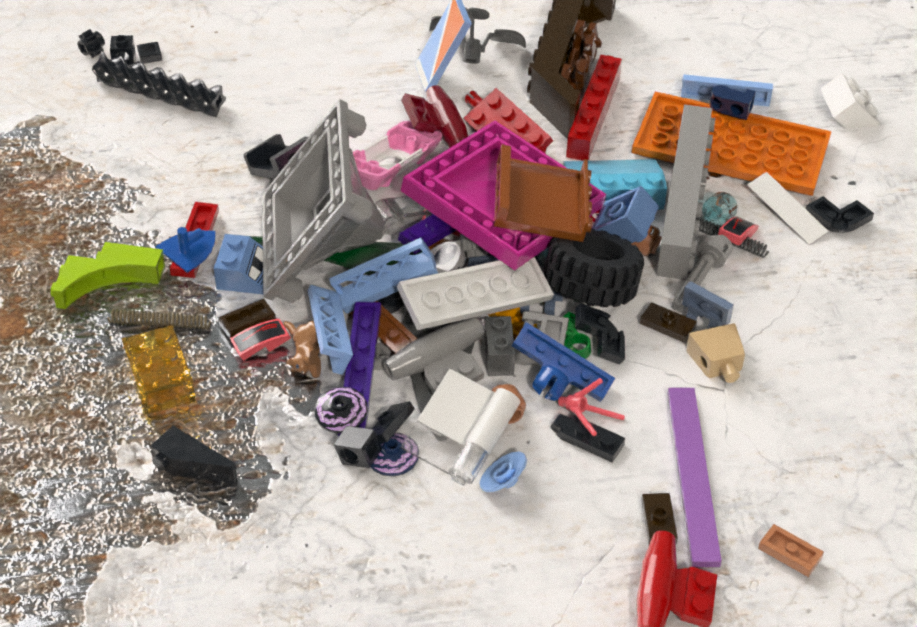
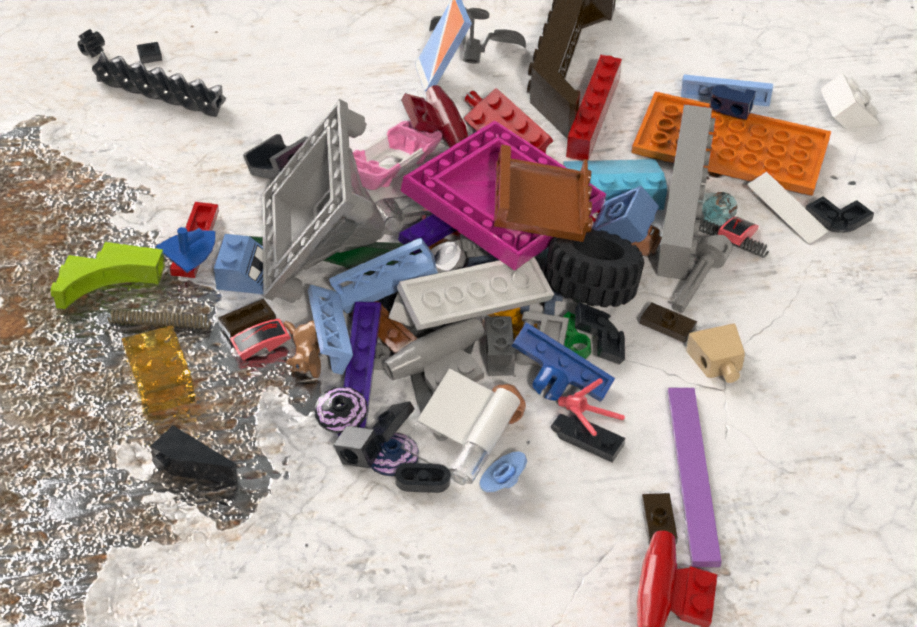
(123, 46): black brick -> none
(400, 313): none -> white slope
(422, 477): none -> black plate
(581, 55): reddish brown animal -> none
(706, 304): sand blue plate -> none
(791, 550): nougat plate -> none

